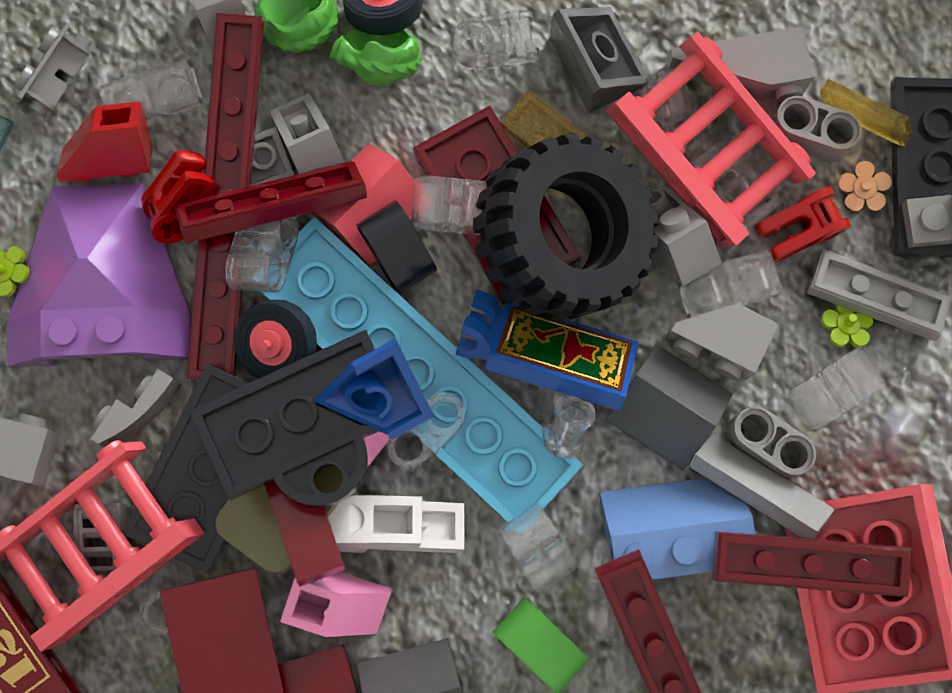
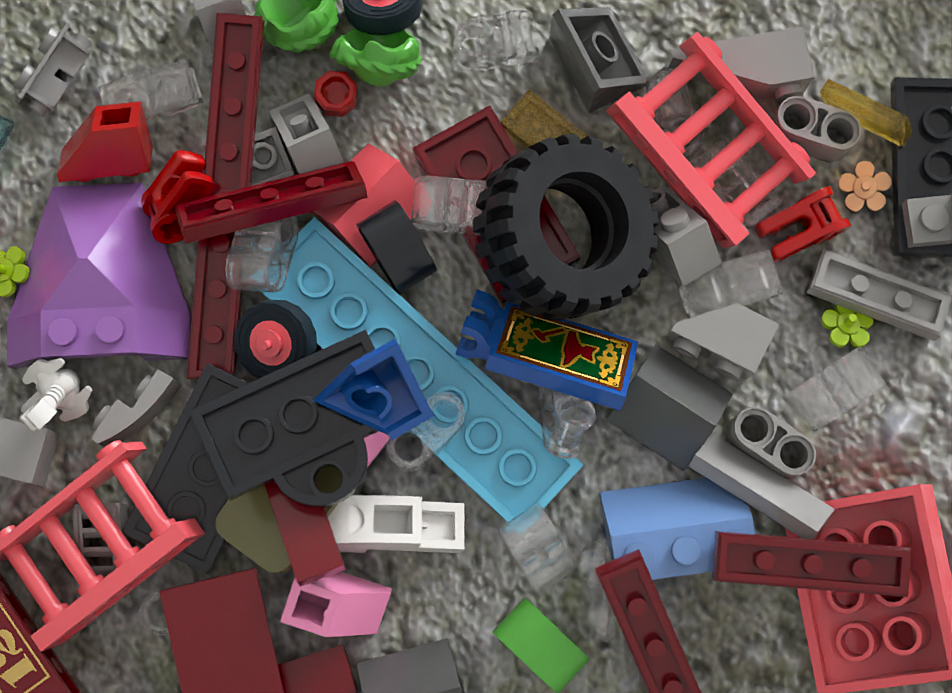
(55, 389): none -> white piece
(335, 93): none -> red tile

